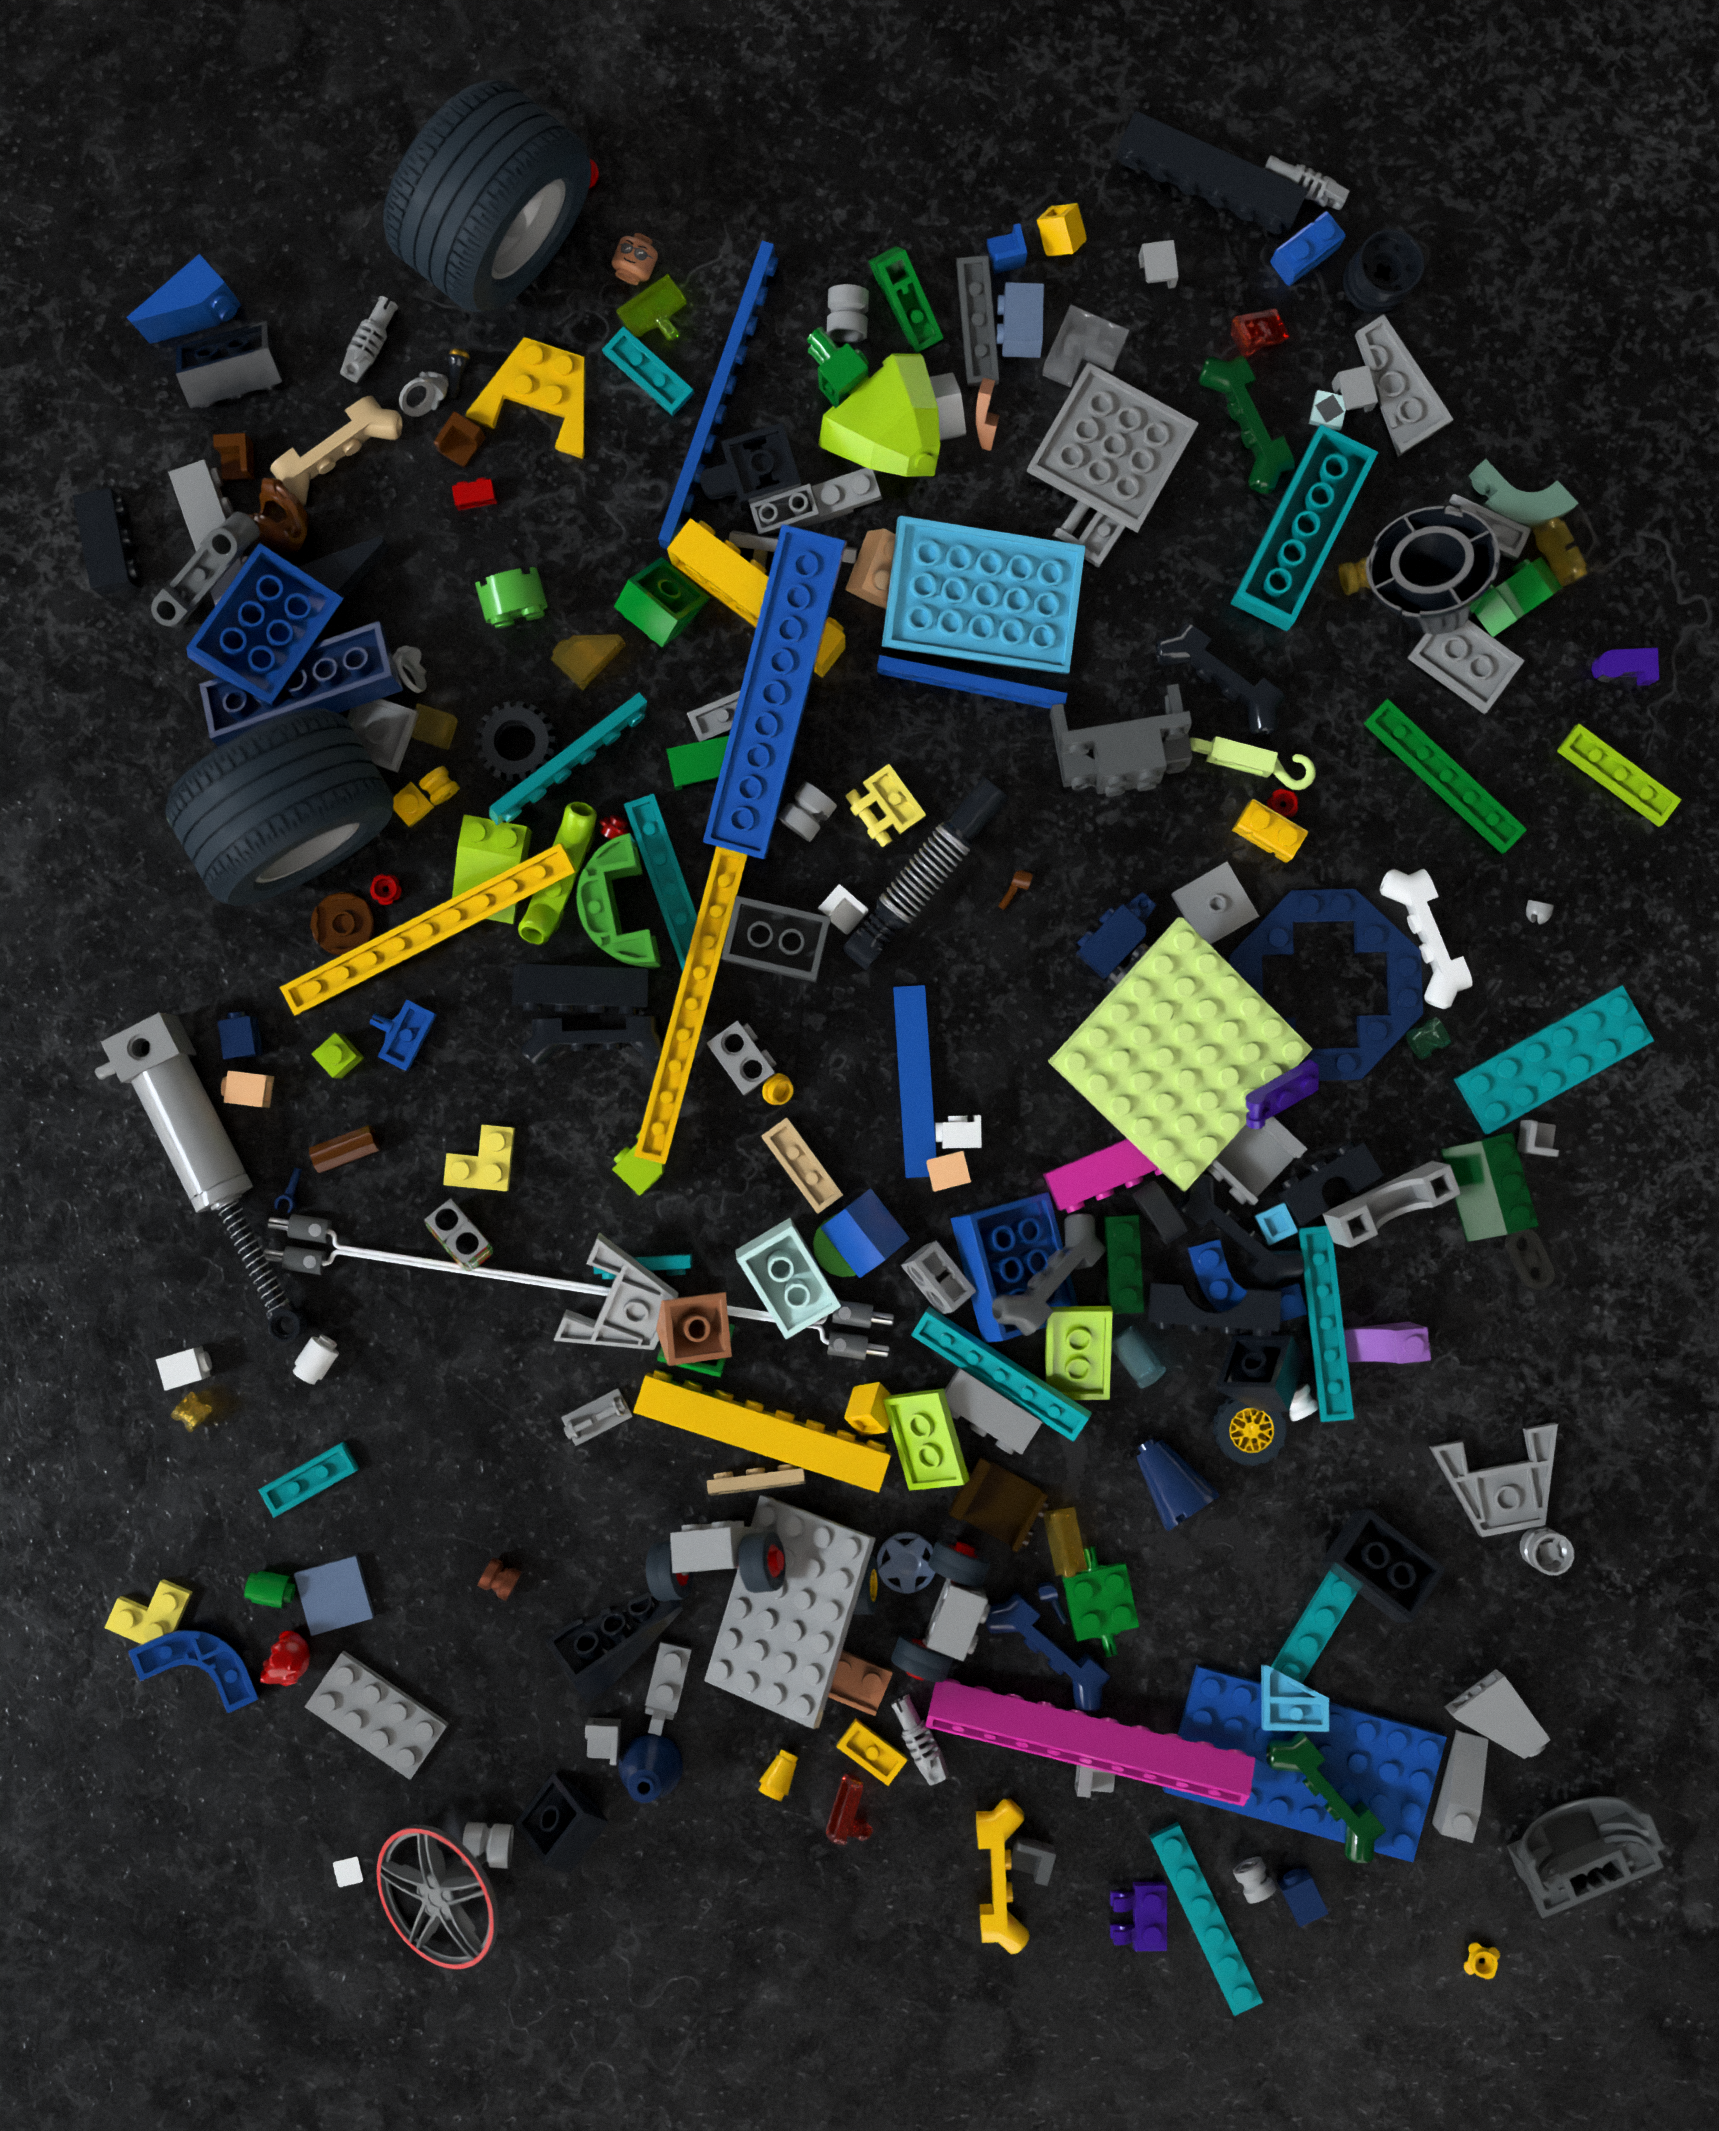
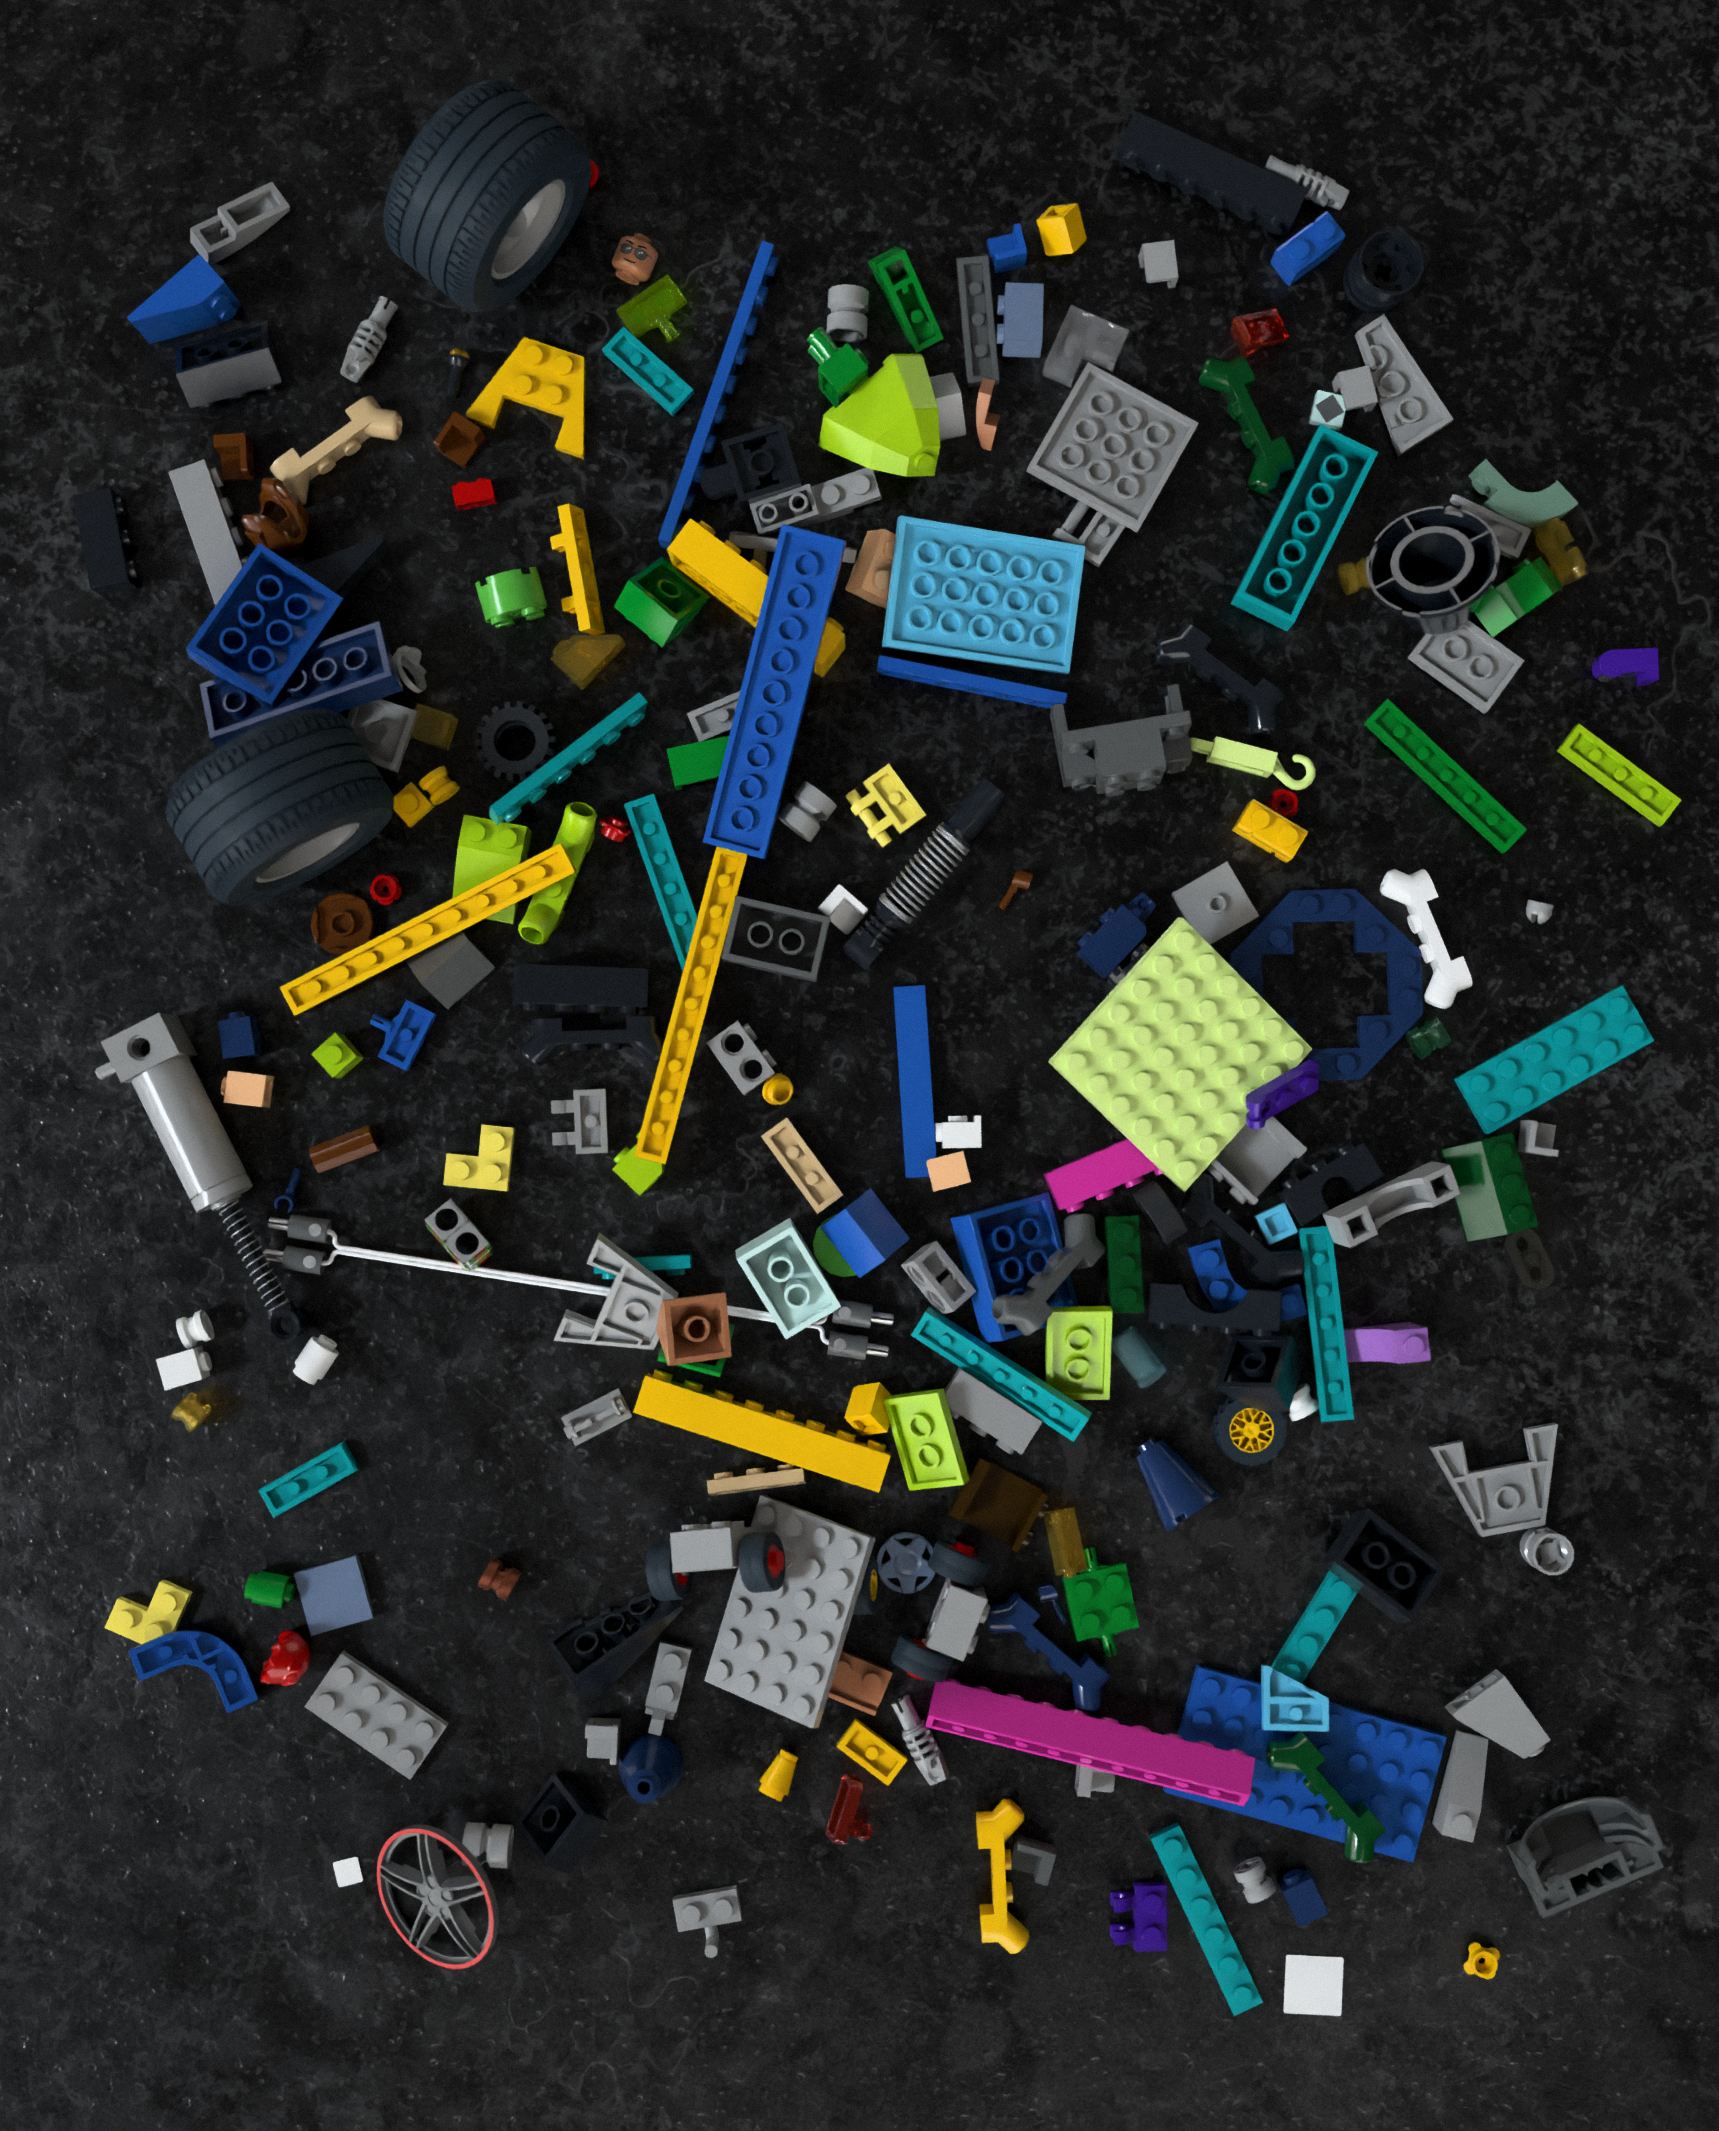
(195, 1329): none -> white wheel
(204, 570): dark grey plate -> none
(238, 223): none -> light grey slope
(436, 389): light grey piece -> none
(451, 968): none -> dark grey slope
(576, 544): none -> yellow hinge
(589, 1118): none -> light grey plate
(599, 909): bright green cylinder -> none
(706, 1911): none -> light grey plate
(1313, 1985): none -> white sticker

